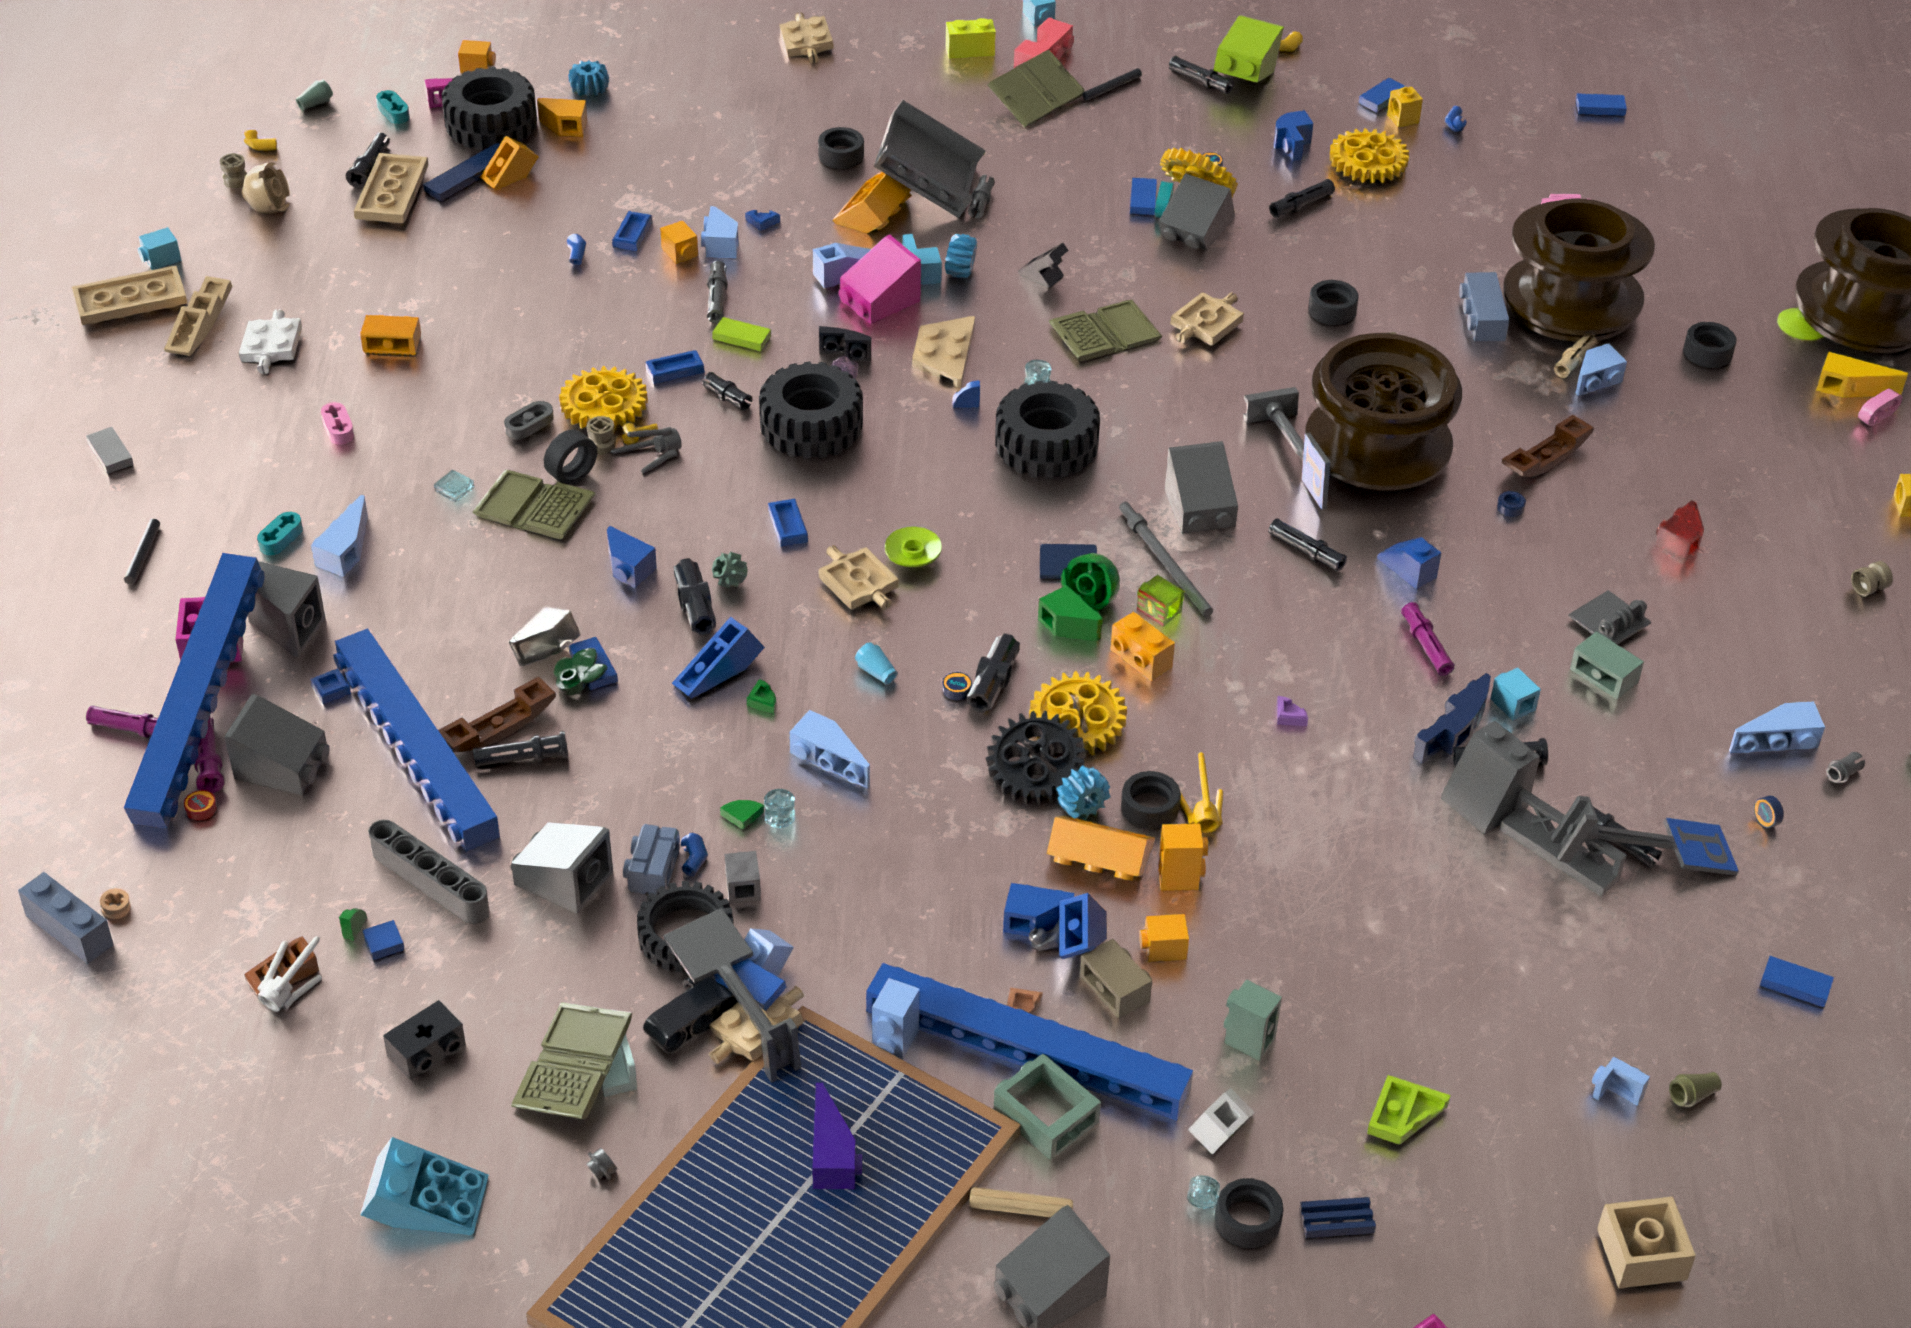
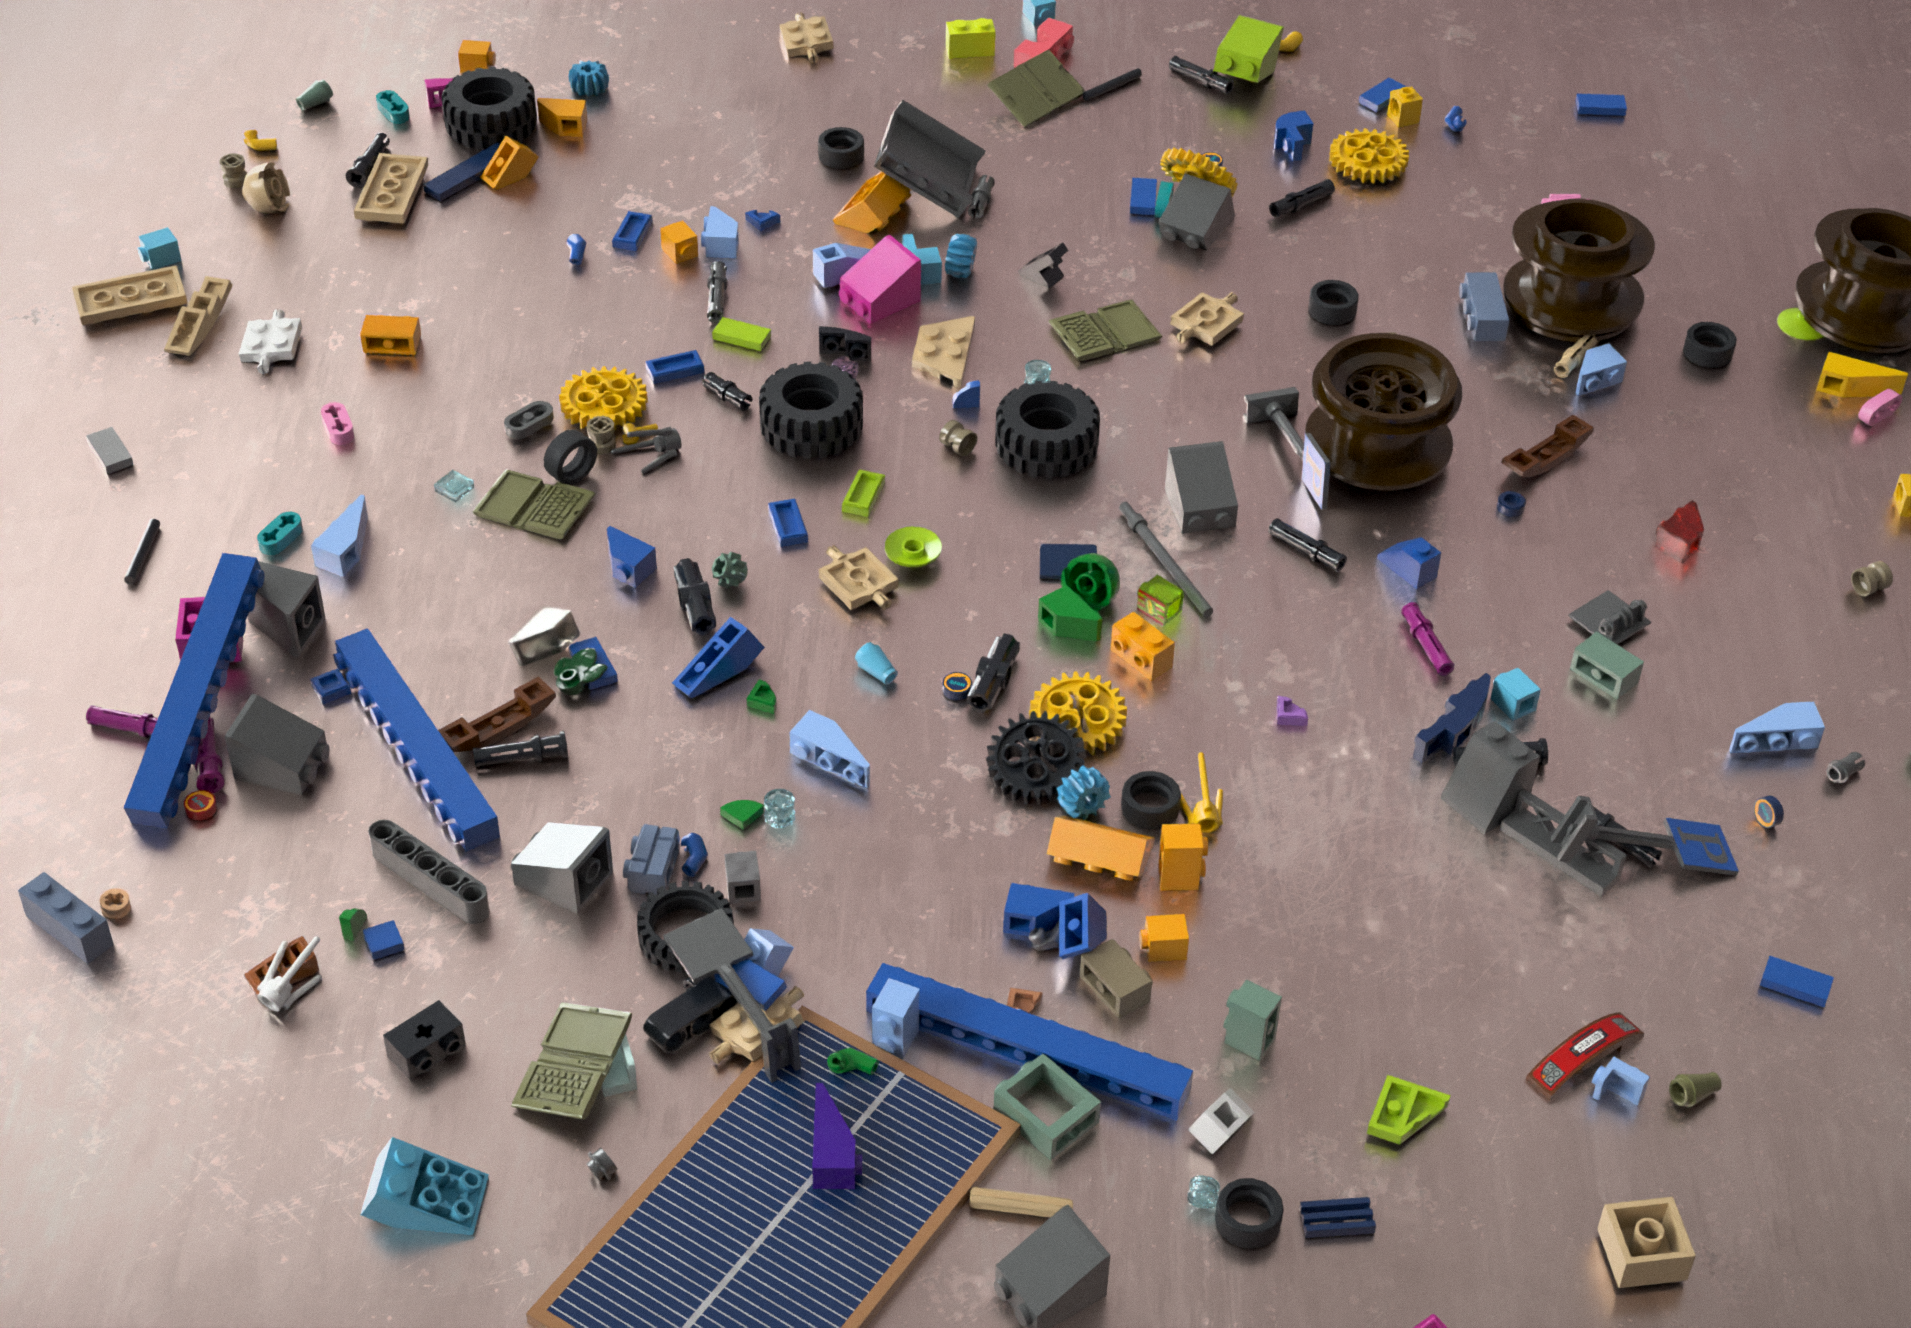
(851, 1059): none -> green arm
(863, 493): none -> lime tile
(956, 436): none -> dark tan wheel
(1582, 1050): none -> slope

